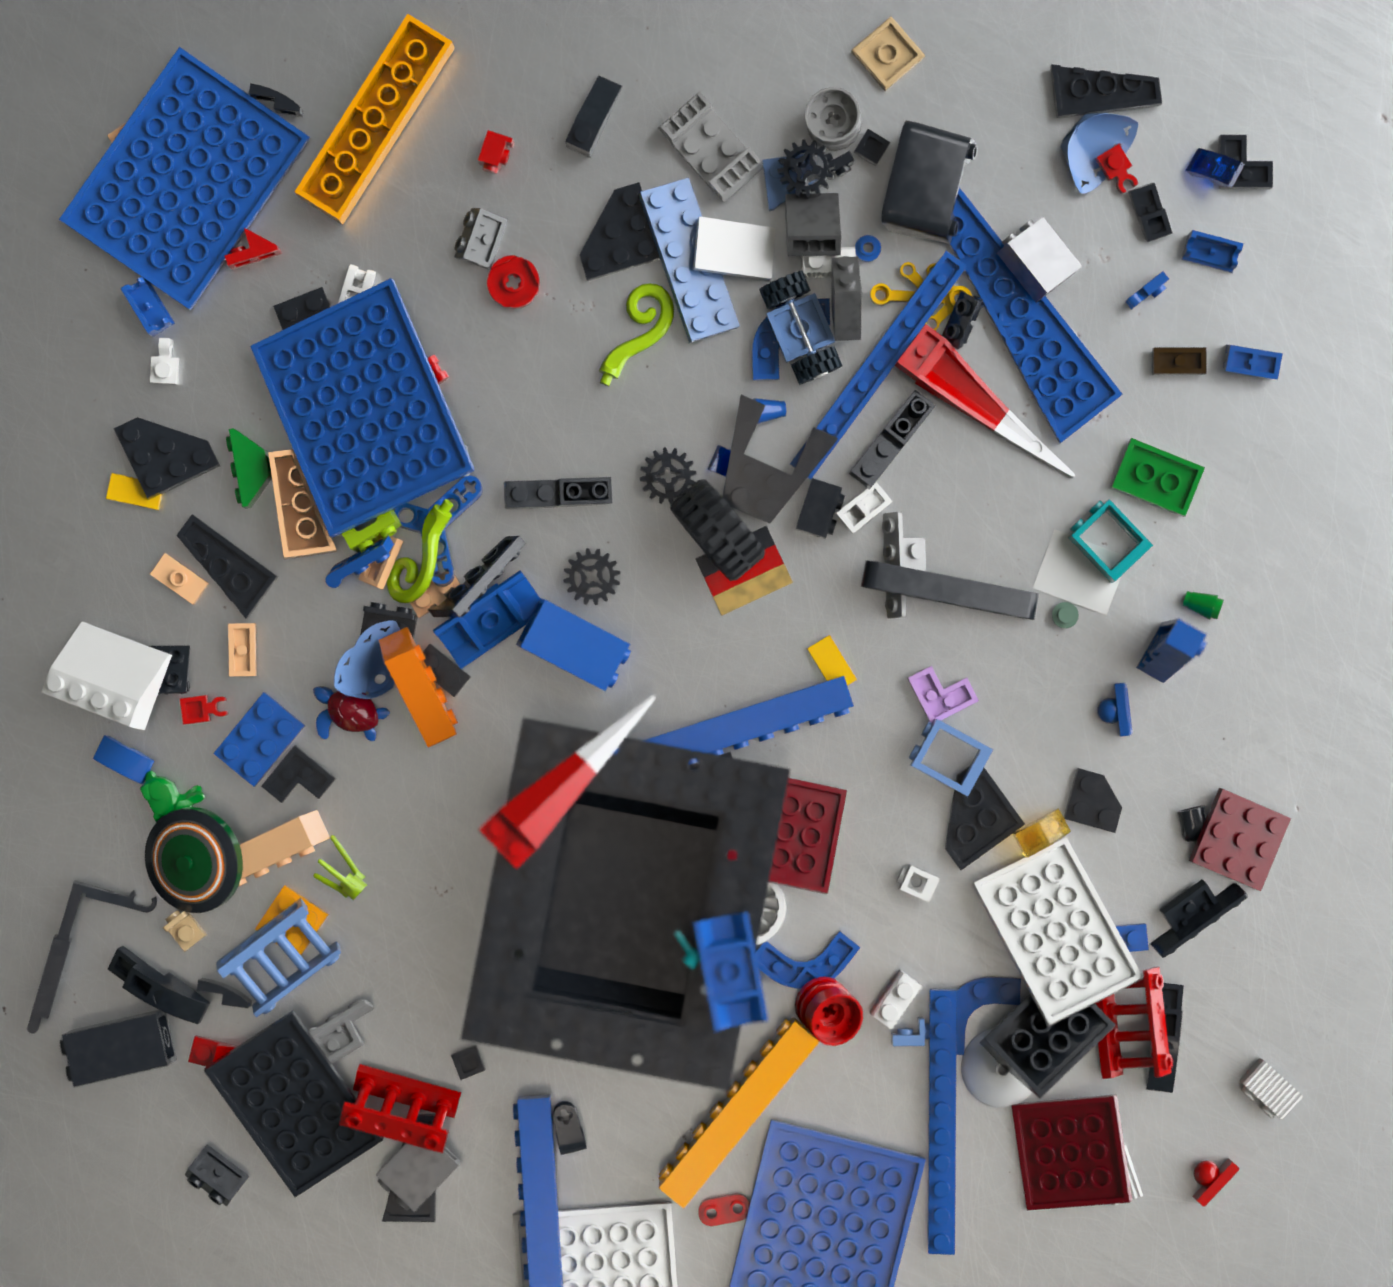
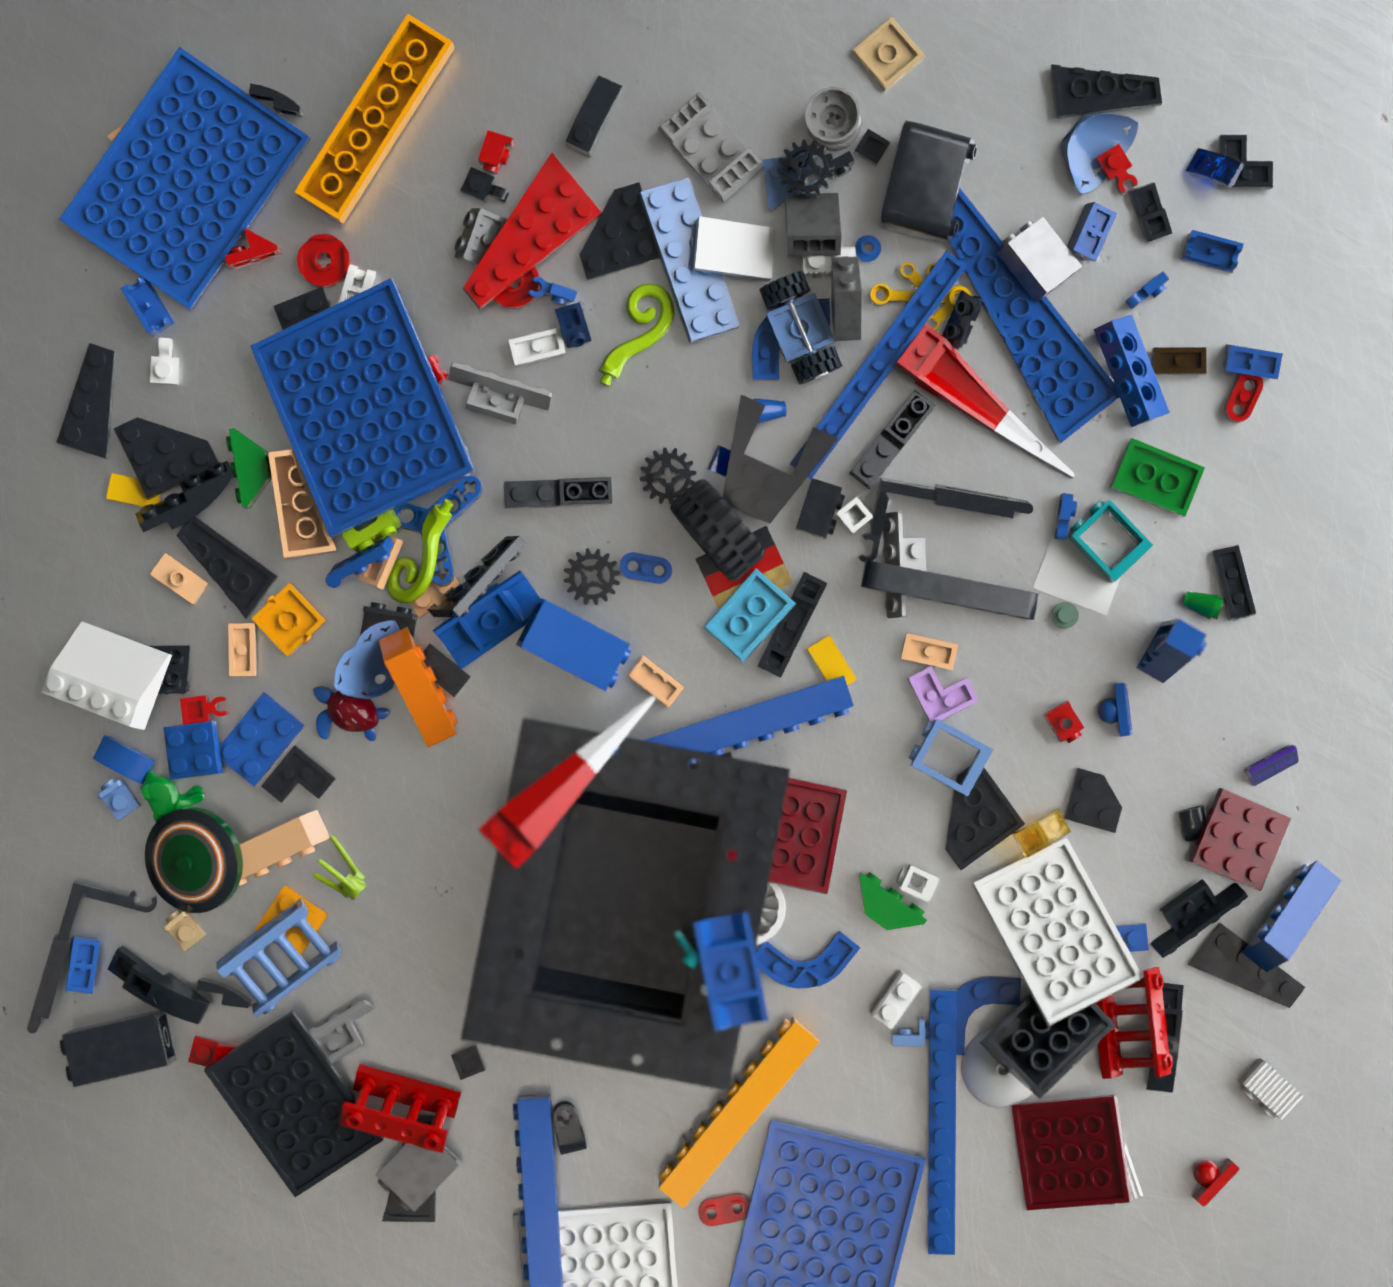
(82, 964): none -> blue hinge
(89, 410): none -> black wing
(118, 798): none -> medium blue bracket
(193, 750): none -> blue plate
(197, 494): none -> black slope
(216, 1176): black bracket -> none
(289, 619): none -> light orange plate
(313, 250): none -> red plate
(480, 186): none -> black plate
(497, 395): none -> light grey bracket
(537, 347): none -> white plate
(540, 224): none -> red wing
(559, 294): none -> blue plate
(573, 325): none -> dark blue bracket
(646, 567): none -> blue plate
(655, 681): none -> light nougat plate
(749, 615): none -> medium azure tile
(792, 625): none -> black slope
(829, 1011): red wheel -> none
(886, 906): none -> green slope
(929, 651): none -> light nougat plate
(942, 496): none -> black hinge
(1057, 715): none -> red brick
(1066, 510): none -> blue plate
(1091, 231): none -> hinge
(1131, 370): none -> blue brick
(1223, 958): none -> black wing
(1234, 583): none -> black hinge
(1244, 398): none -> red plate
(1272, 764): none -> dark purple slope
(1292, 916): none -> wedge

